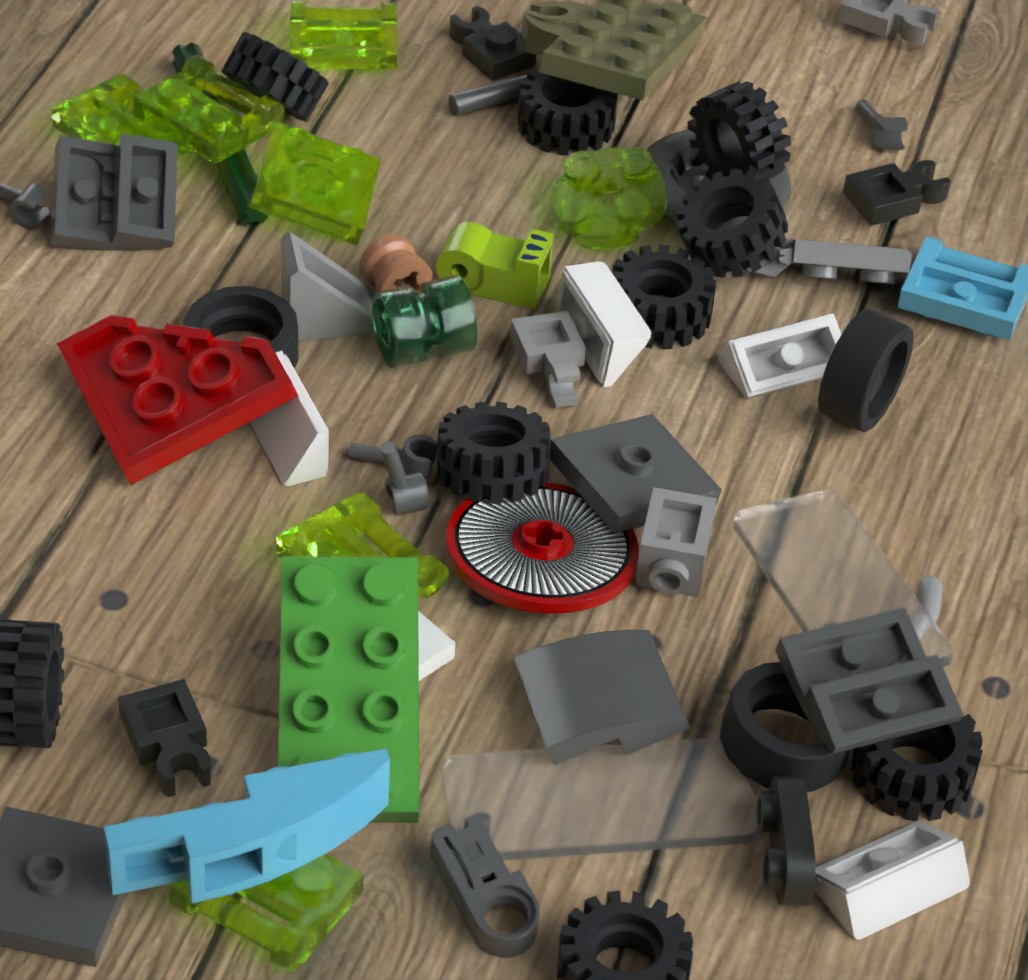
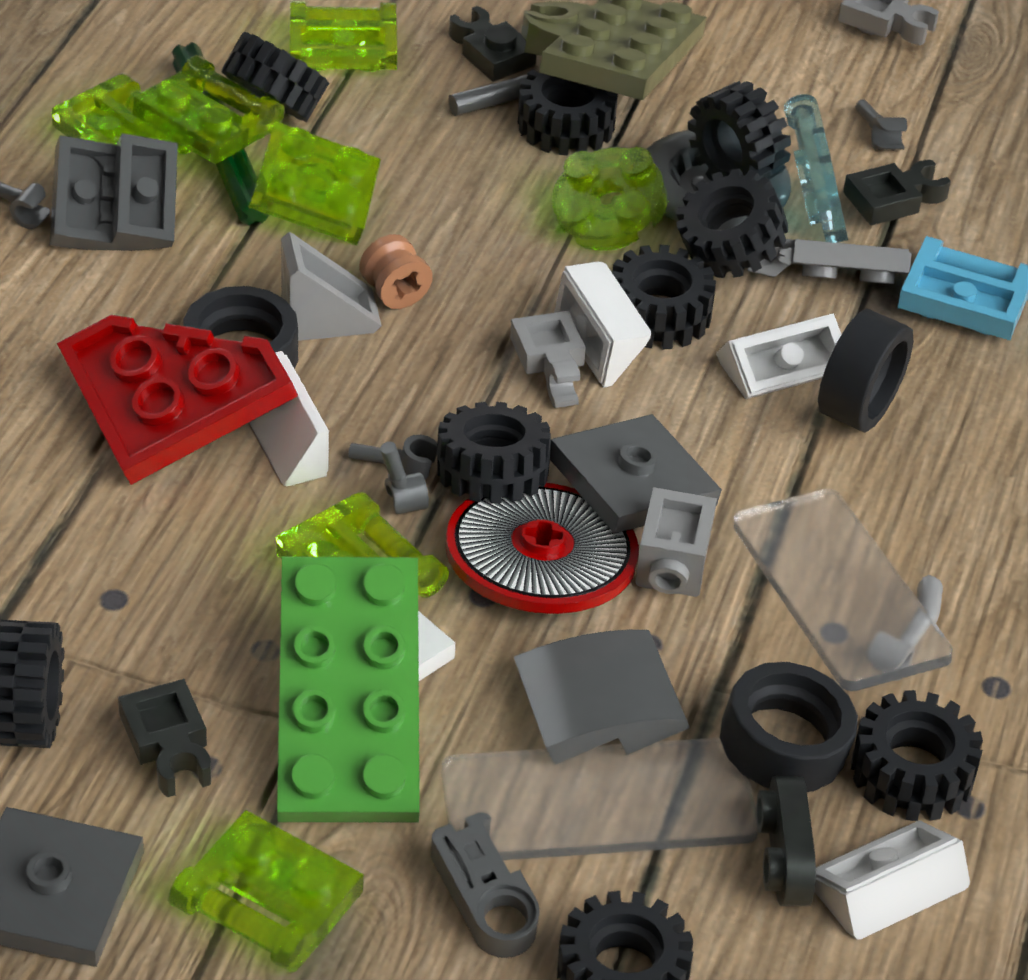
(238, 844): medium azure slope -> none
(433, 319): clear green wheel -> none
(498, 264): lime leg -> none
(815, 167): none -> clear light blue plate
(867, 680): dark grey slope -> none

